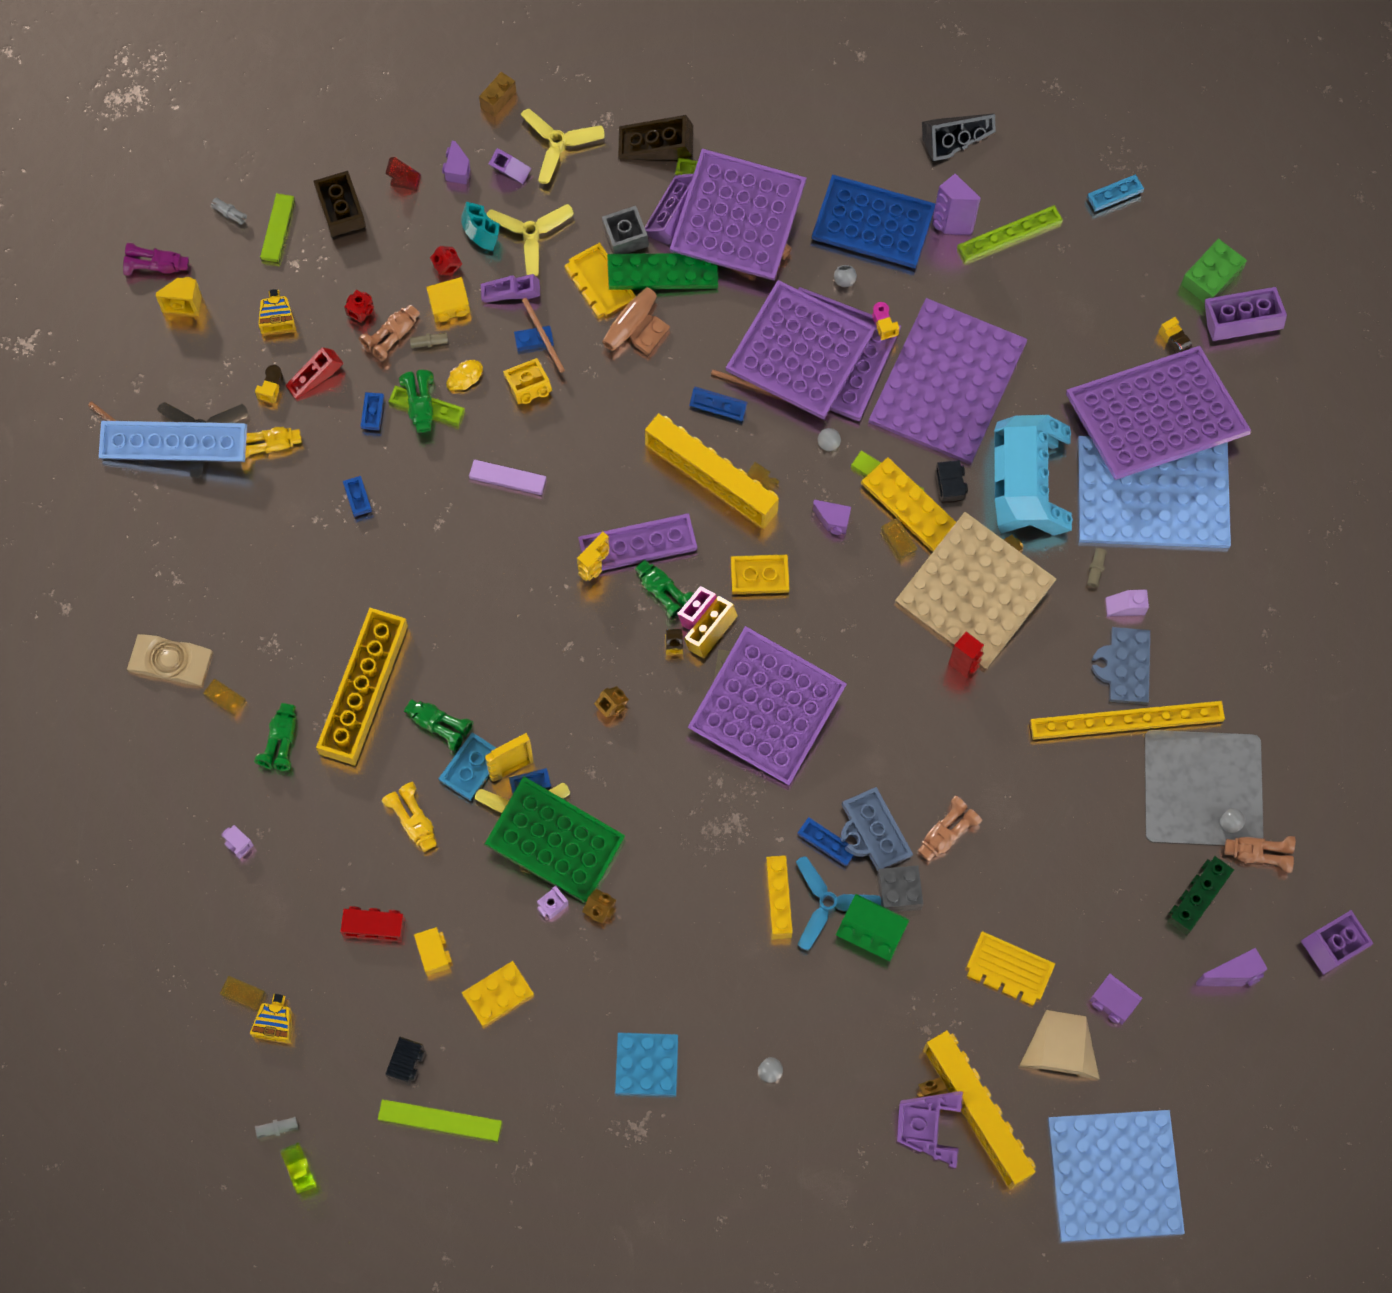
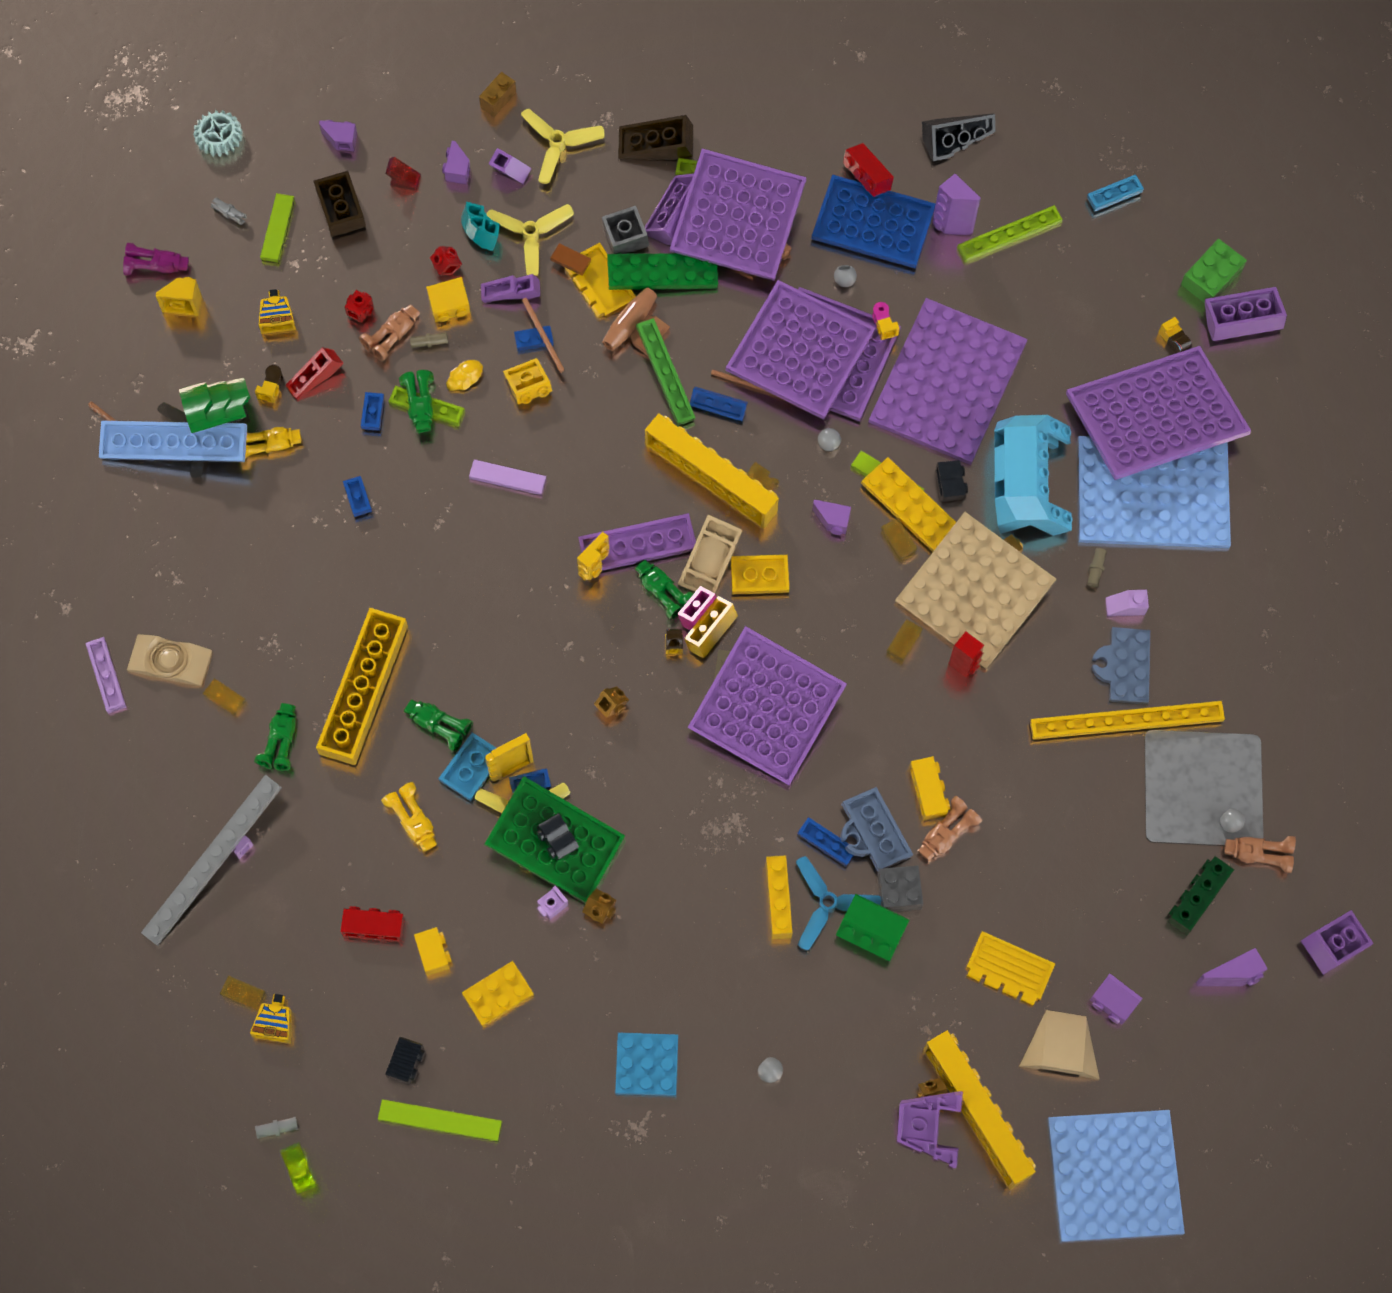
(105, 675): none -> lavender tile
(209, 140): none -> light aqua gear
(211, 860): none -> light grey plate
(214, 403): none -> green slope
(339, 134): none -> medium lavender slope
(557, 837): none -> black brick
(570, 259): none -> dark orange tile
(665, 372): none -> bright green plate
(710, 555): none -> tan slope
(868, 169): none -> red brick
(904, 640): none -> clear yellow plate
(929, 788): none -> yellow brick

